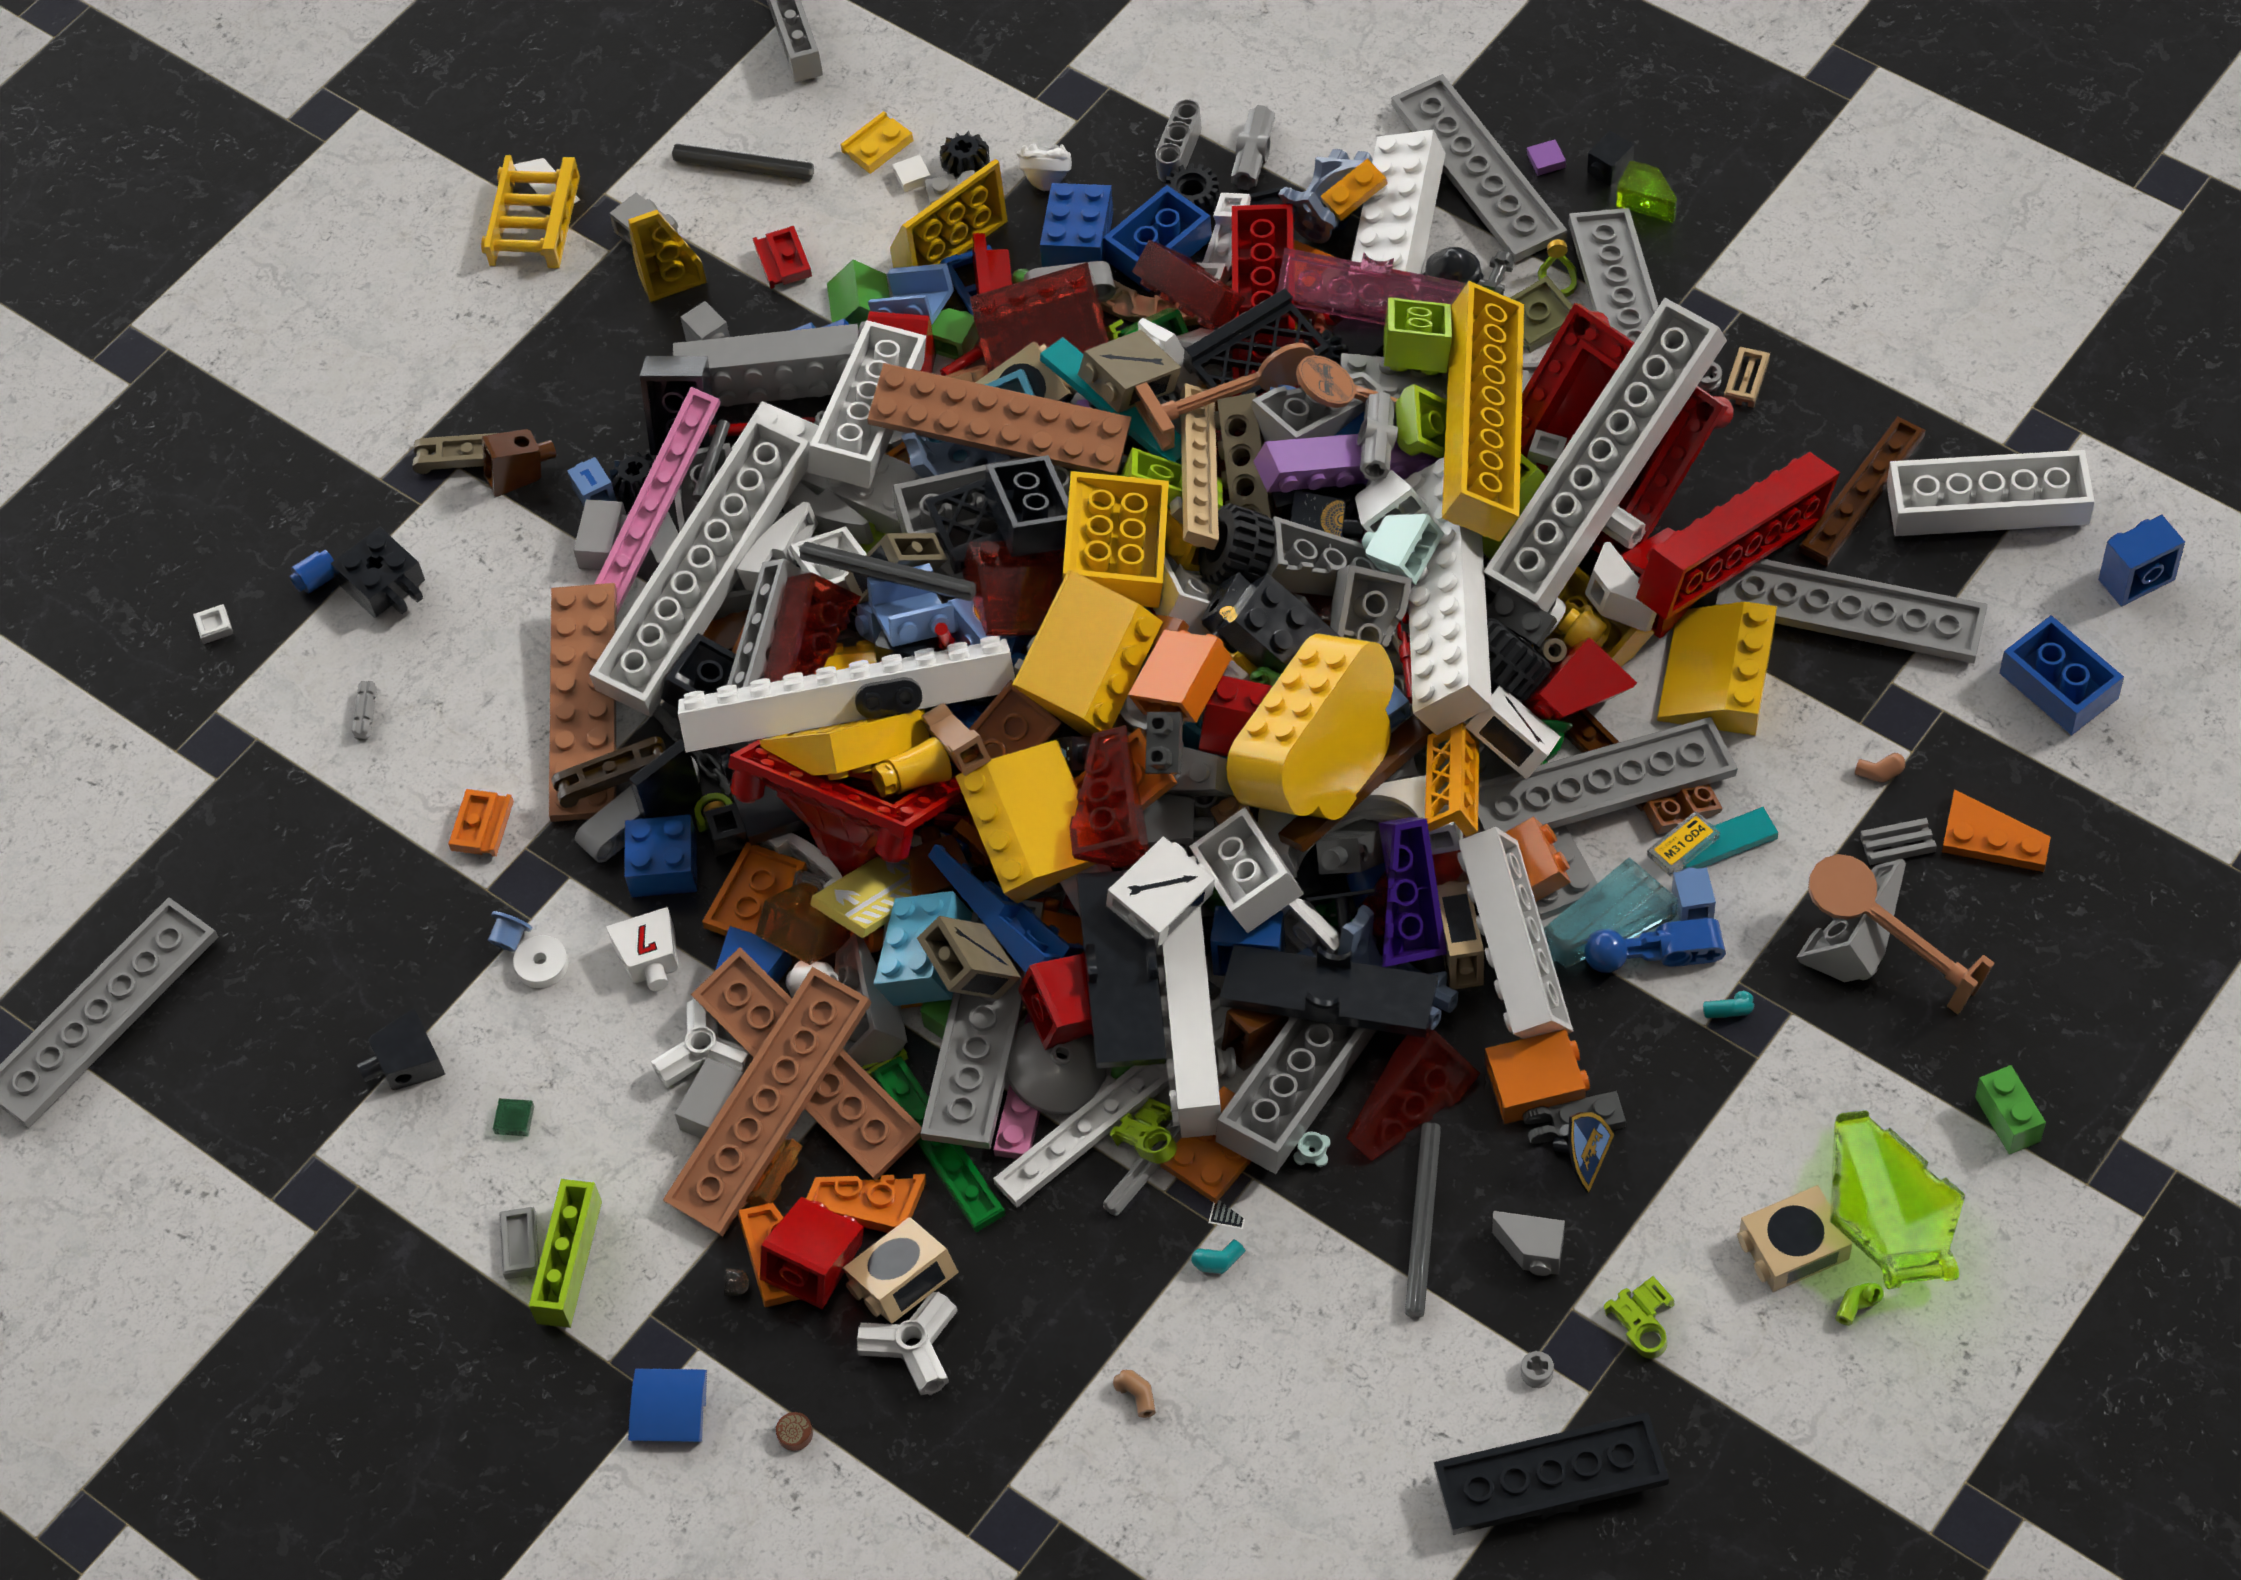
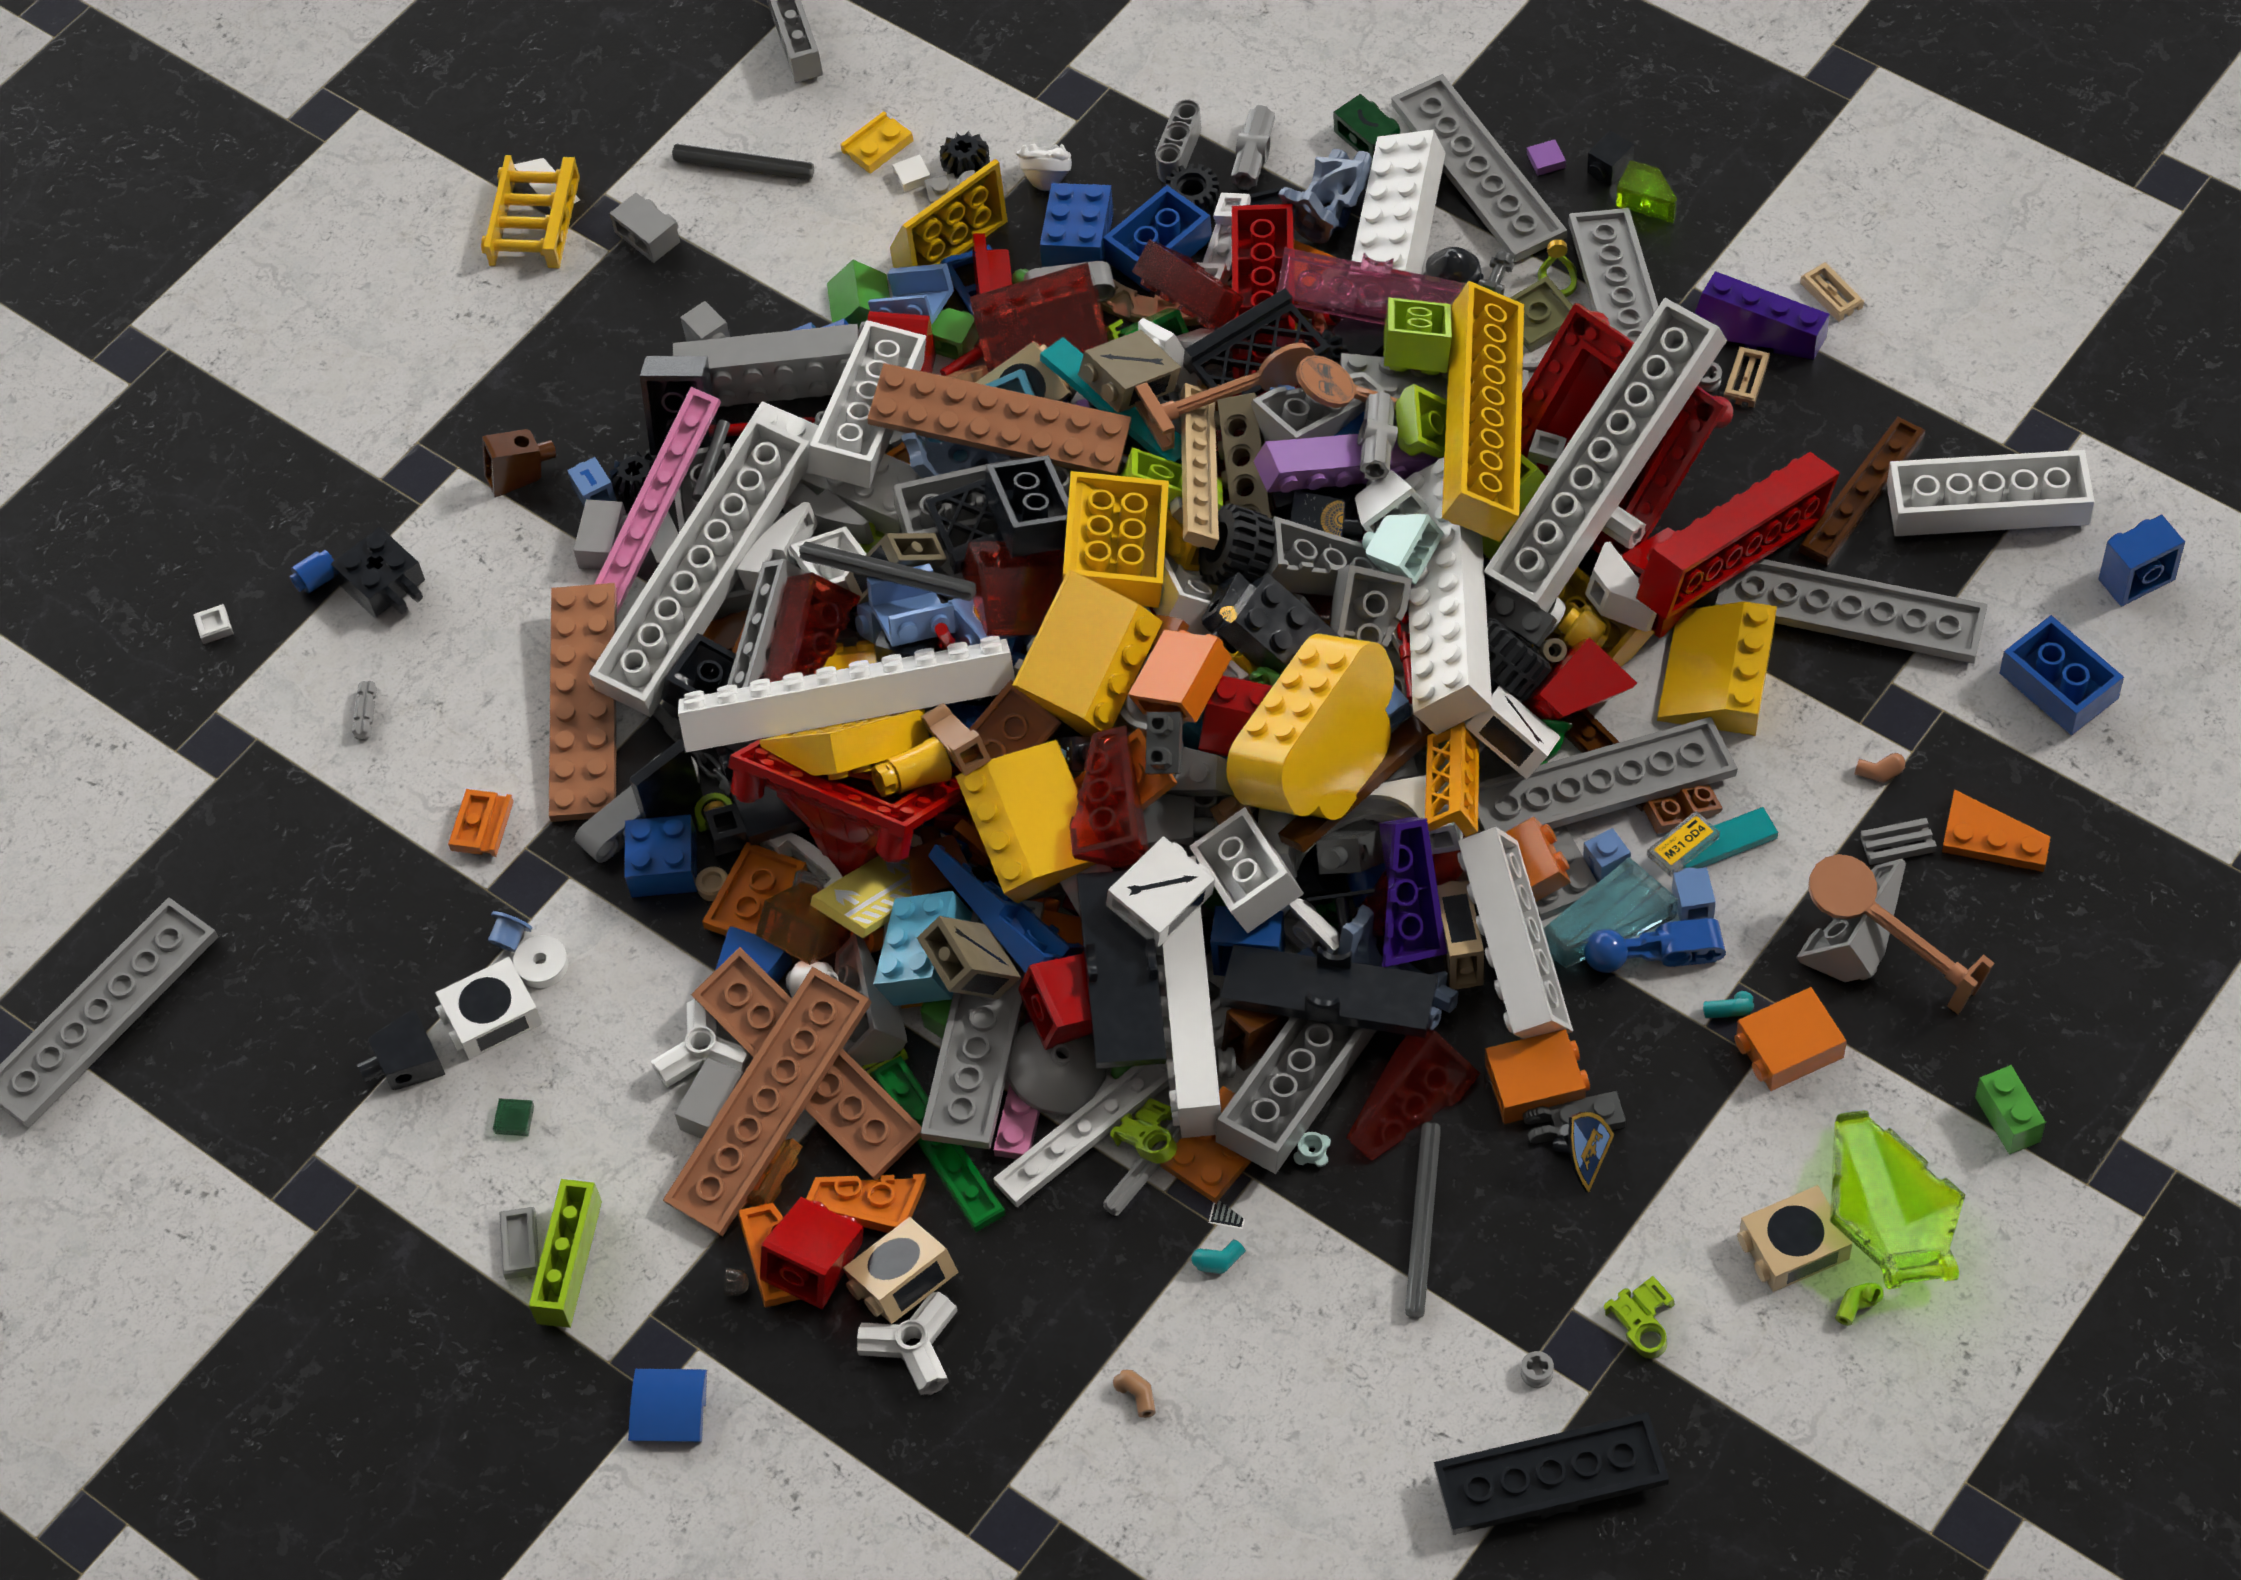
(450, 452): dark tan plate -> none
(487, 1008): none -> brick
(605, 771): dark brown plate -> none
(646, 947): white torso -> none
(663, 257): yellow wedge -> none
(710, 882): none -> tan tile
(782, 257): red plate -> none
(794, 1431): copper tile -> none
(888, 696): black plate -> none
(1354, 189): light orange plate -> none
(1361, 123): none -> dark green brick
(1531, 1240): light grey slope -> none
(1605, 853): none -> medium blue brick
(1762, 317): none -> dark purple wedge
(1790, 1039): none -> orange brick
(1828, 295): none -> tan tile

